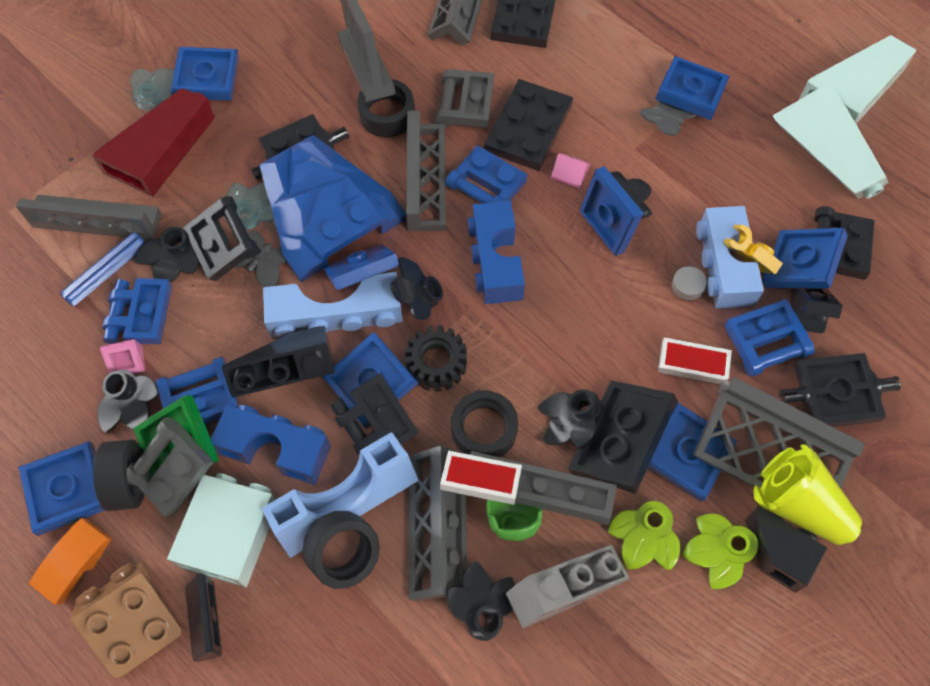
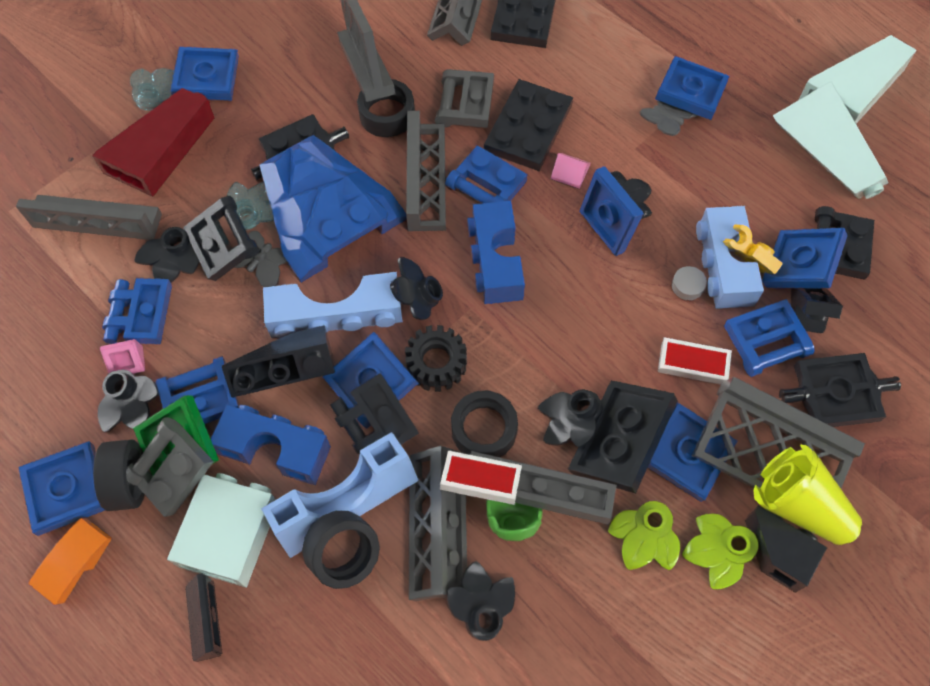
(102, 269): axle -> none
(125, 620): medium nougat bracket -> none
(360, 266): blue plate -> none
(565, 585): light grey slope -> none

